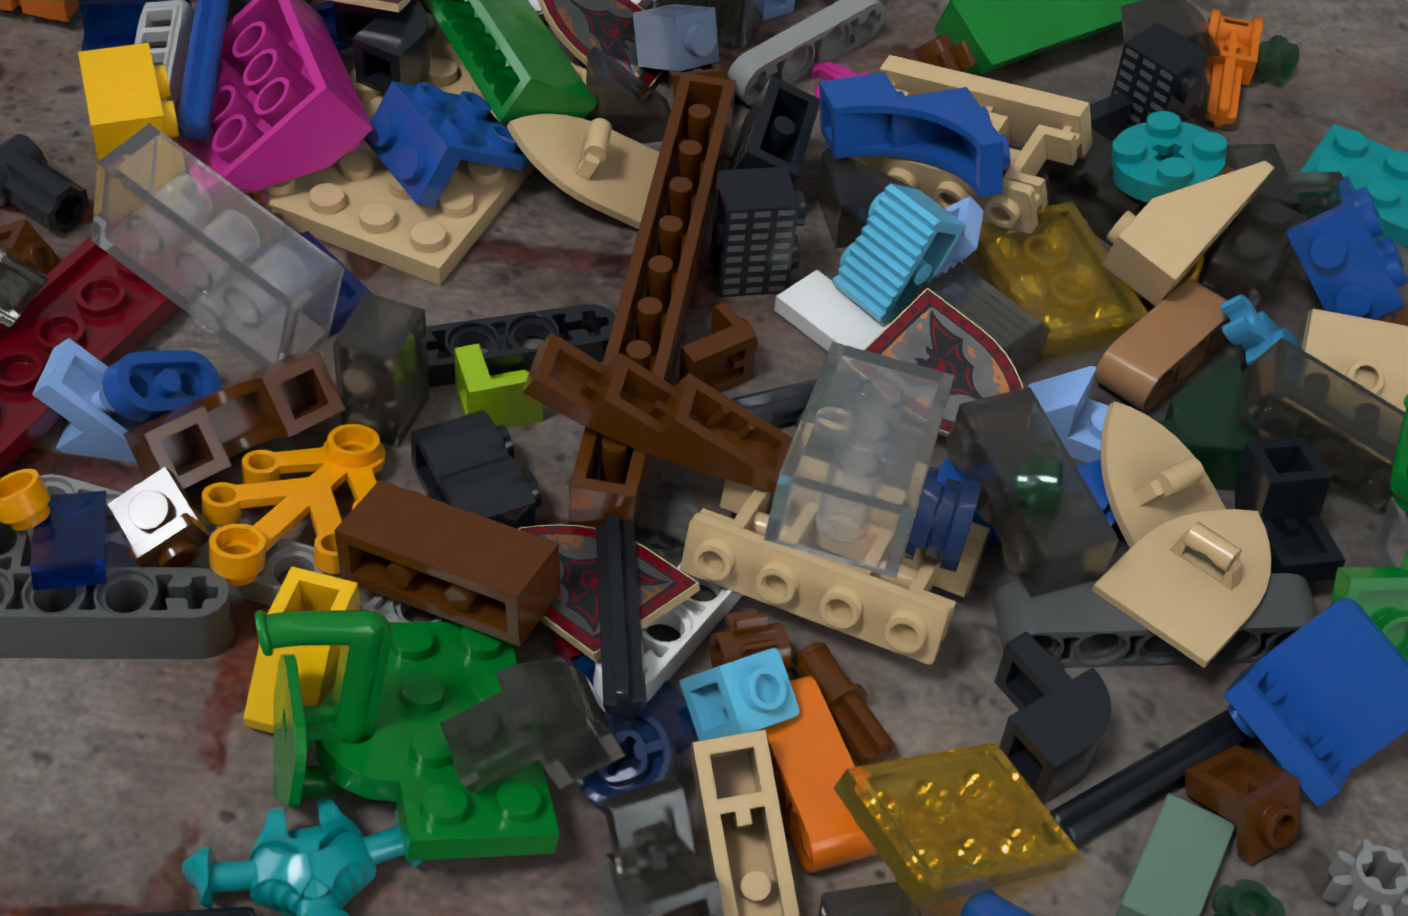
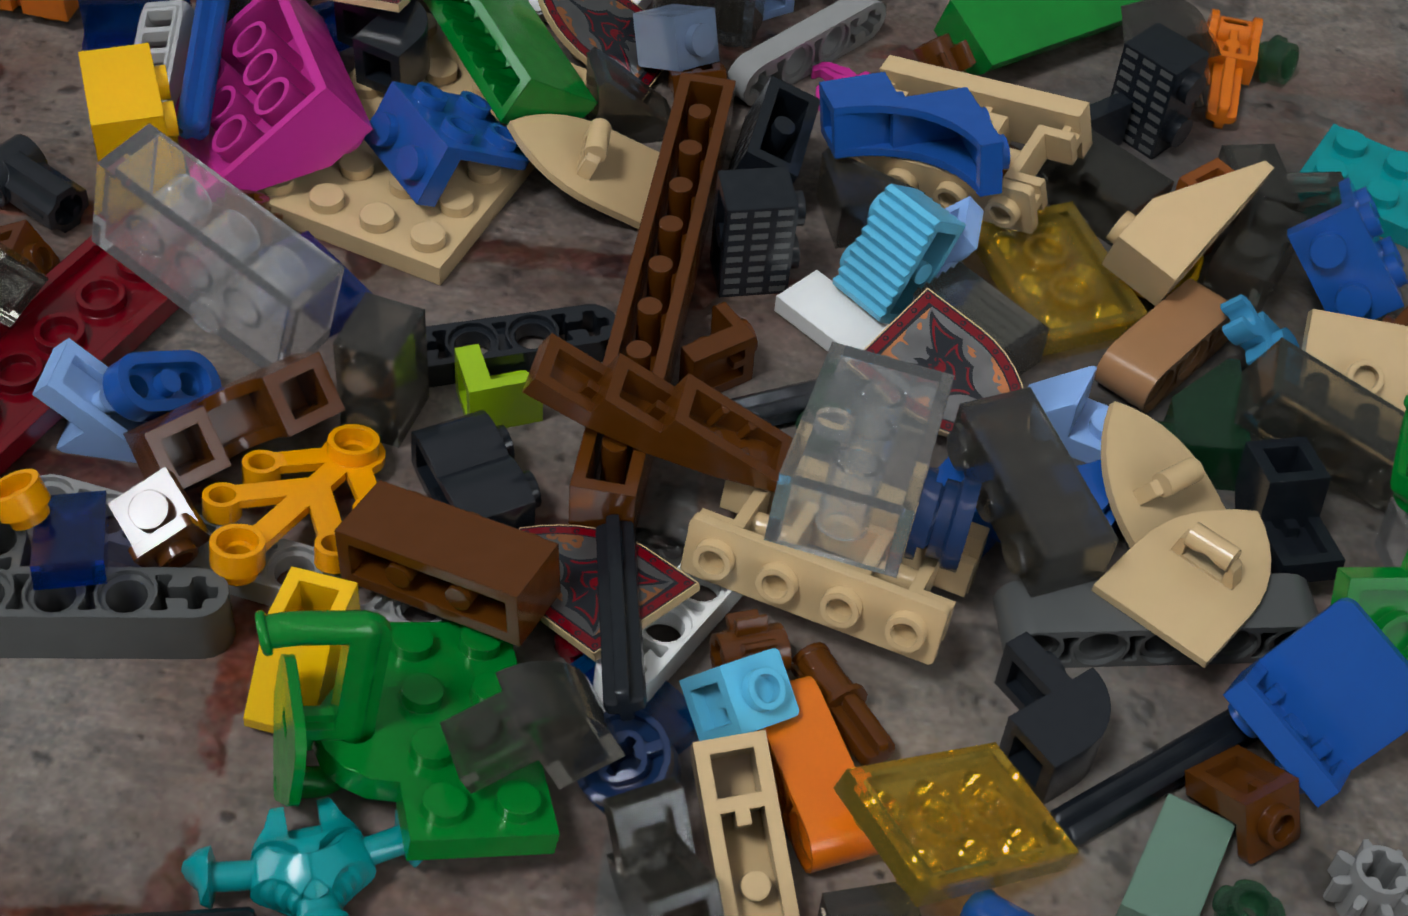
(1039, 484): clear green plate -> none
(1165, 156): teal plate -> none

